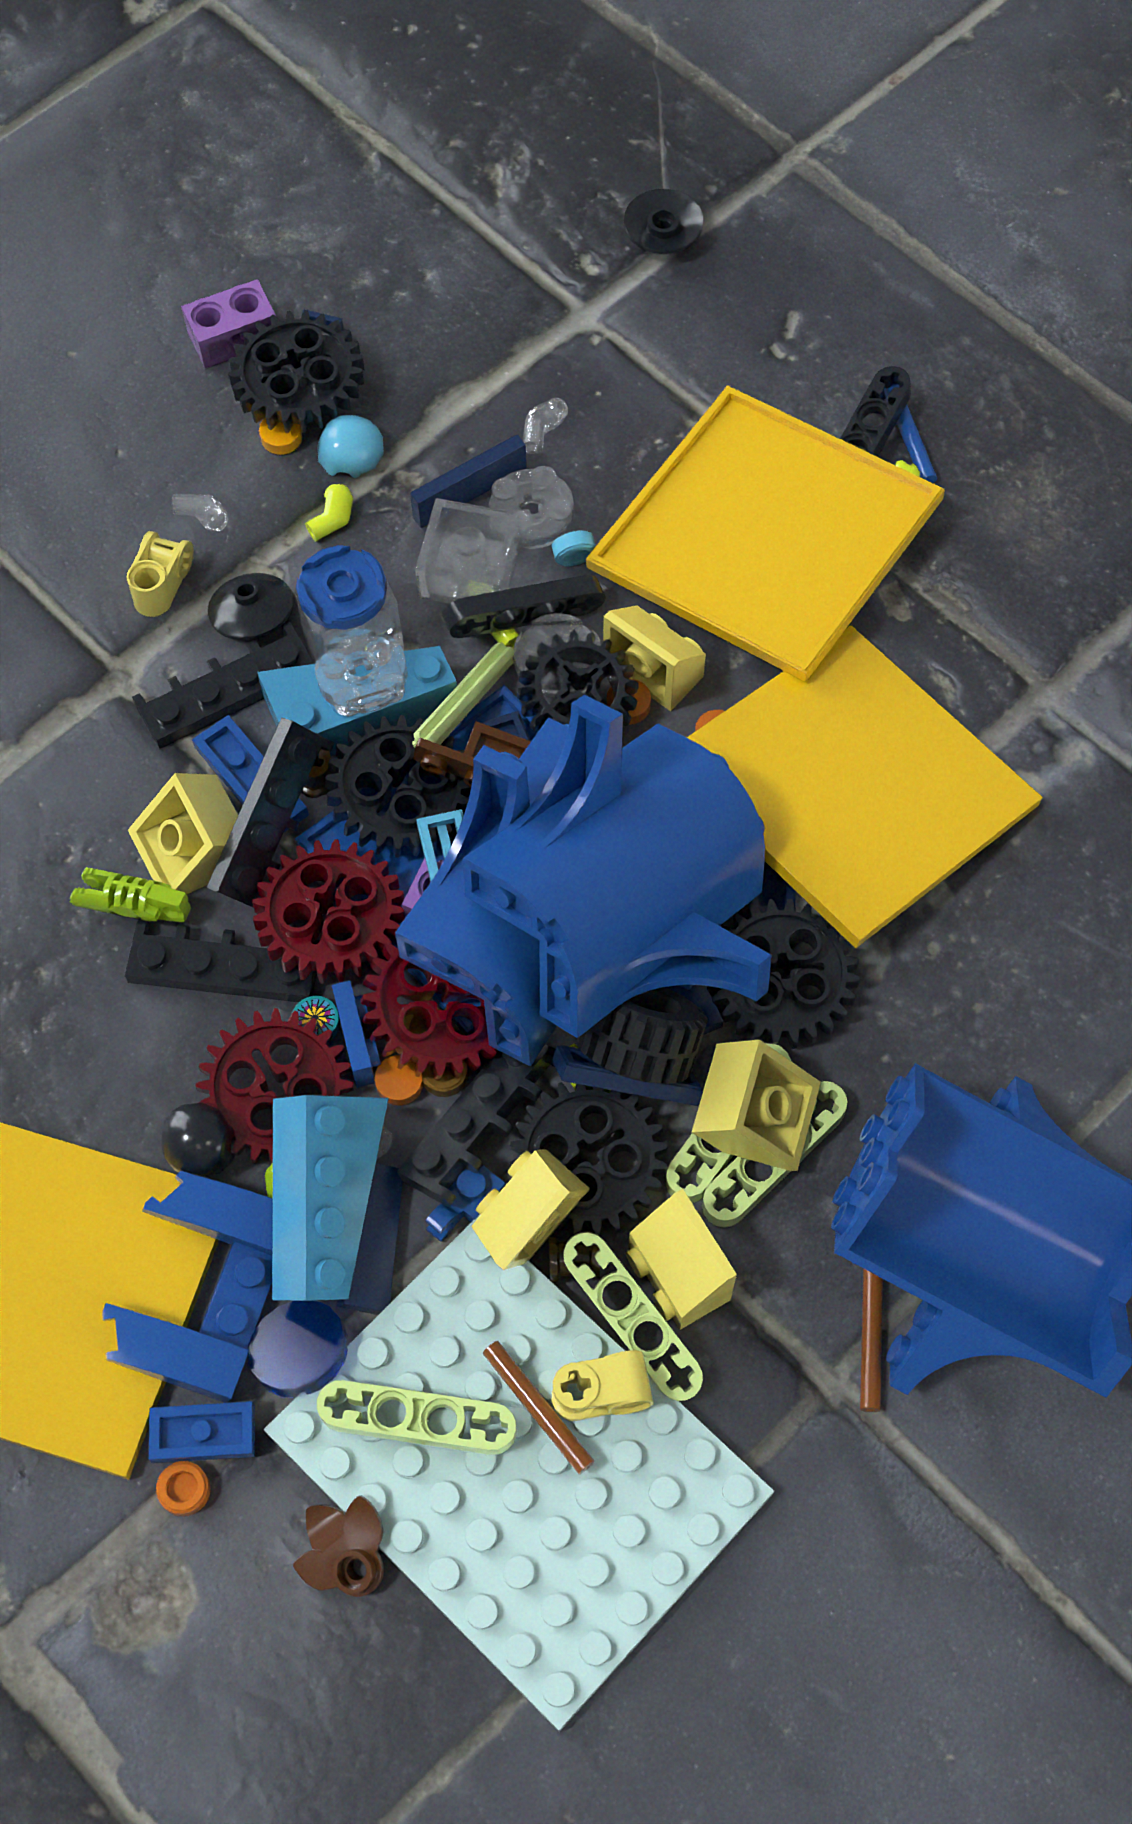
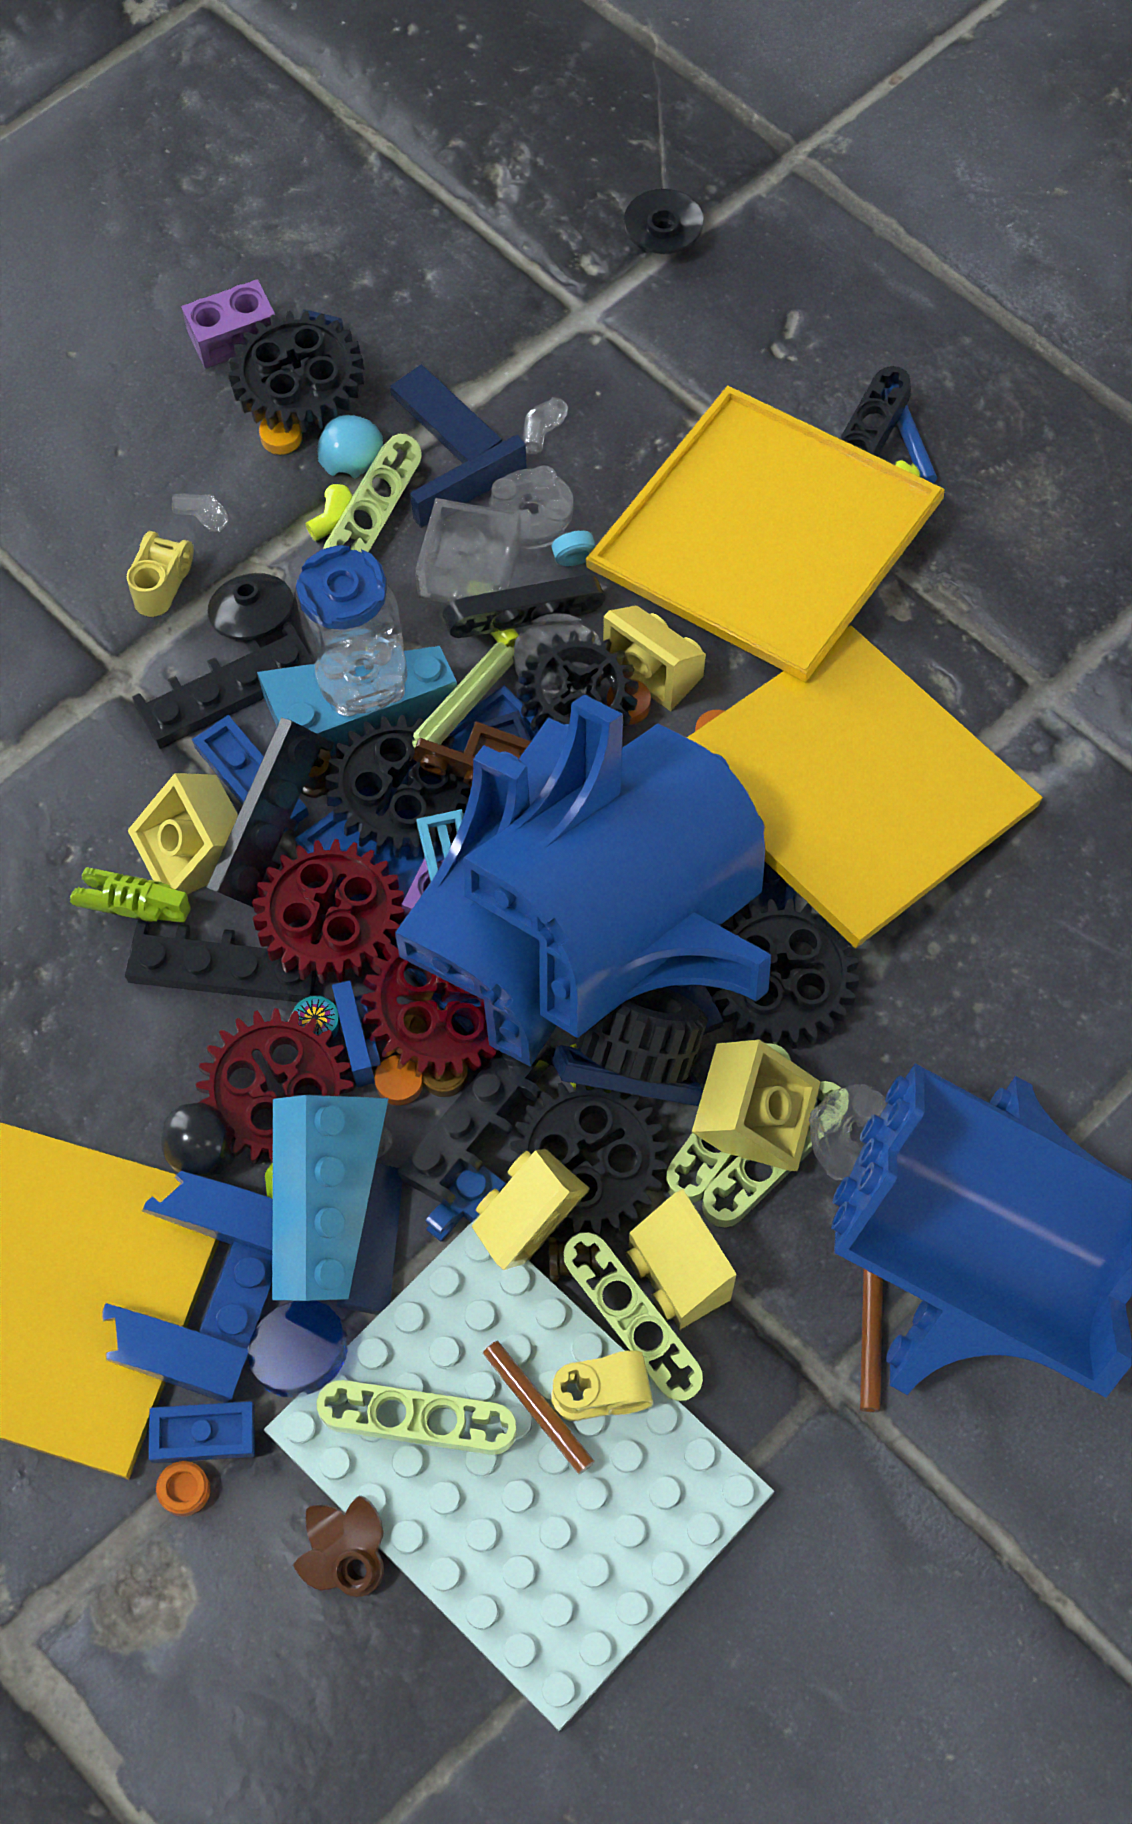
(369, 501): none -> yellowish green beam
(443, 414): none -> dark blue tile
(833, 1122): none -> clear plate

